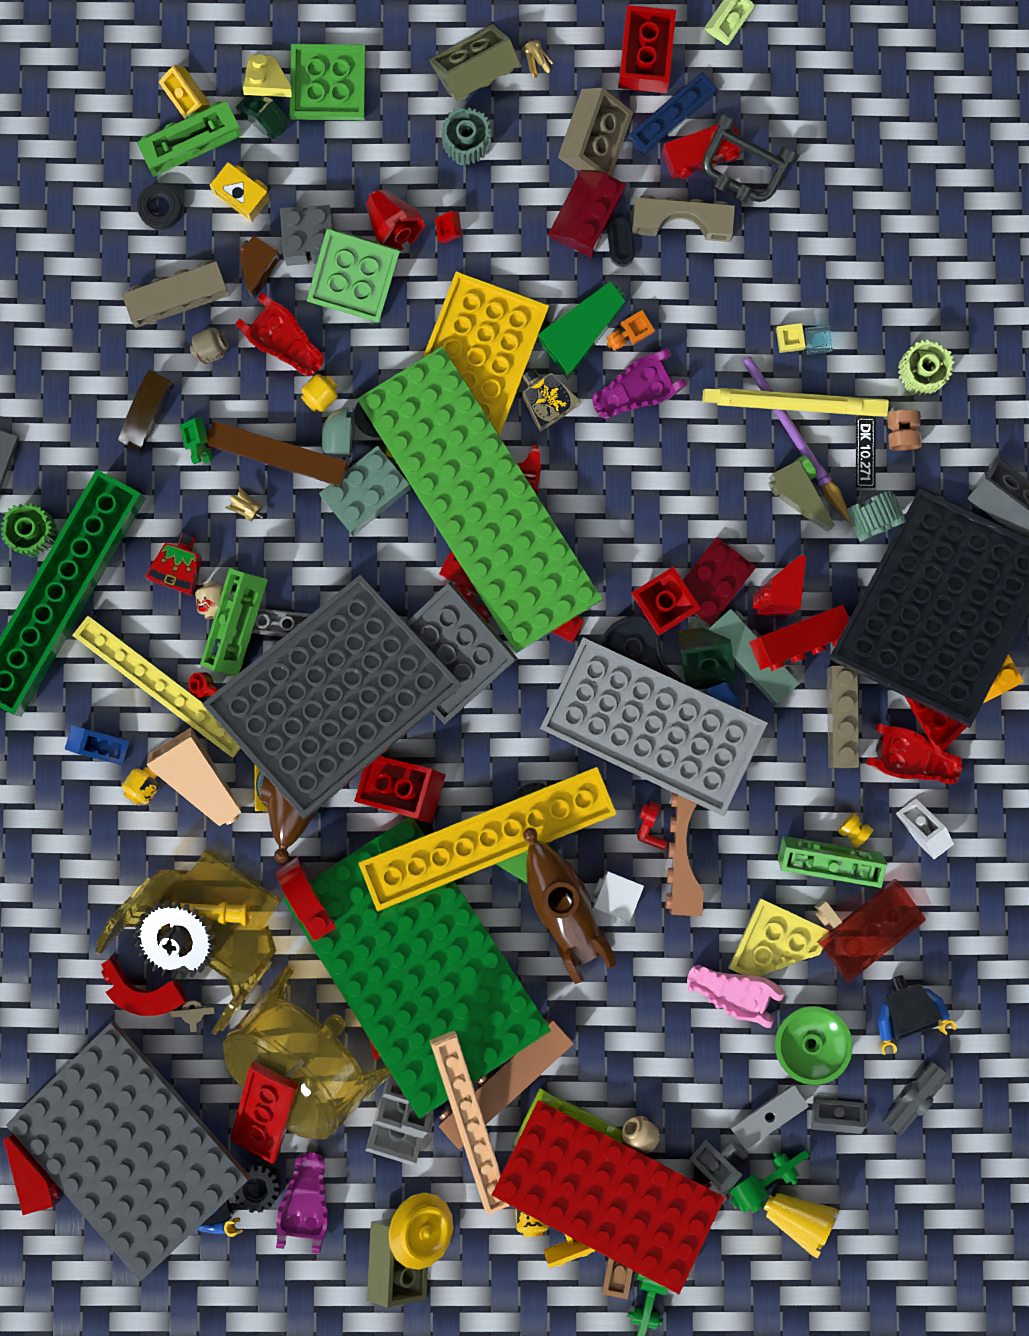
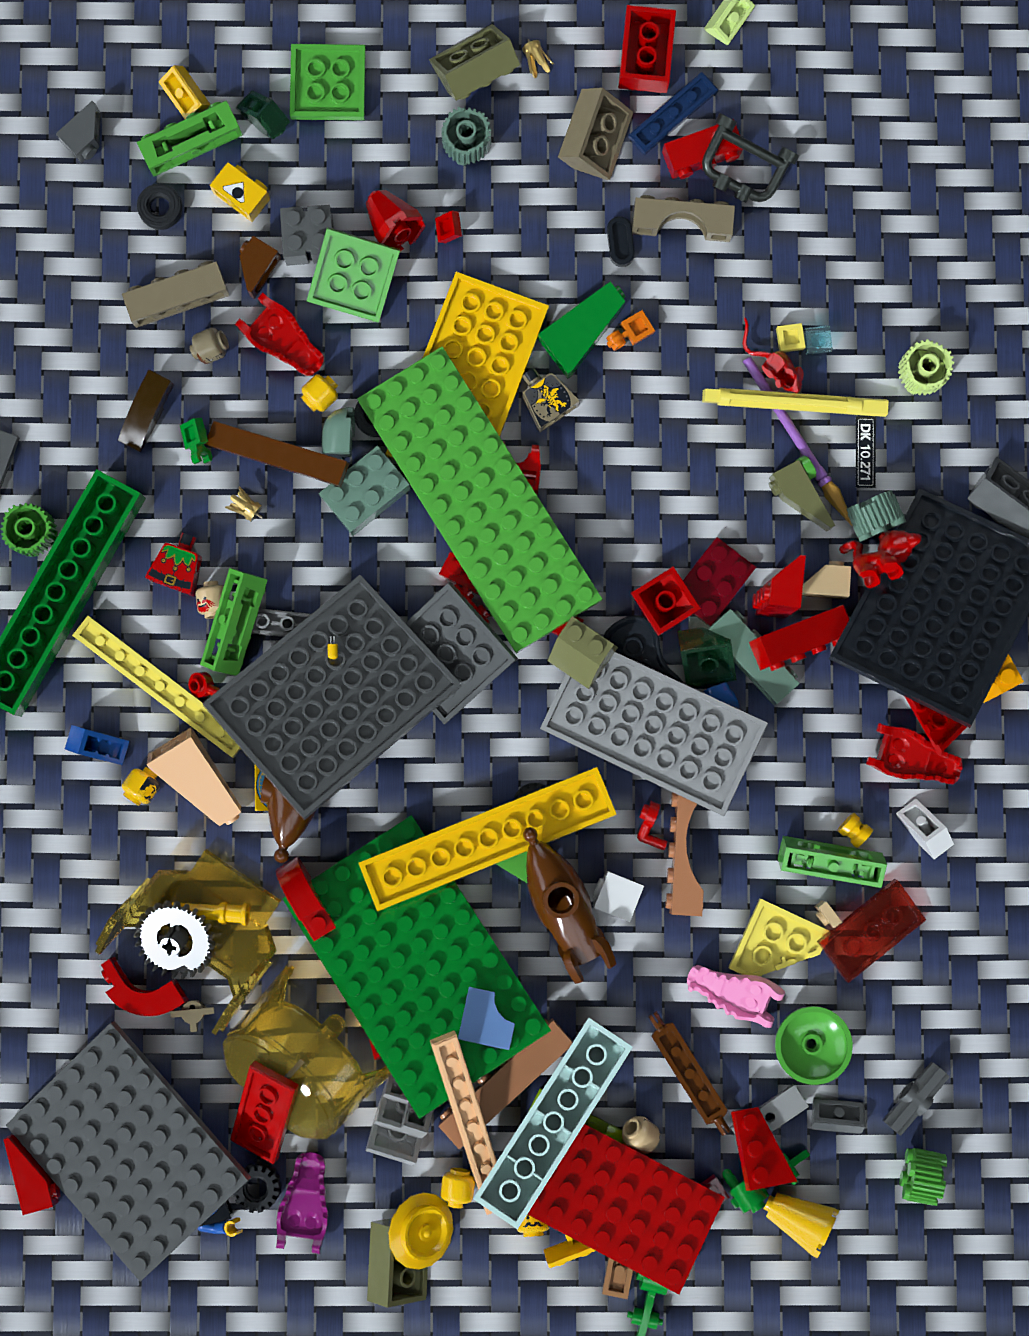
(82, 133): none -> dark grey slope
(265, 77): light yellow wing -> none
(332, 649): none -> yellow piece
(401, 788): red slope -> none
(457, 1187): none -> yellow head
(482, 1021): none -> medium blue tile
(552, 1123): none -> light aqua brick
(581, 652): none -> olive slope
(587, 211): dark red slope -> none
(639, 386): magenta animal -> none
(689, 1073): none -> reddish brown plate
(717, 1165): dark grey plate -> none
(759, 1152): none -> red wing
(778, 366): none -> red animal
(829, 582): none -> tan slope
(842, 717): dark tan brick -> none
(893, 549): none -> red animal
(905, 438): nougat wheel -> none
(910, 1012): black torso -> none
(923, 1176): none -> bright green brick

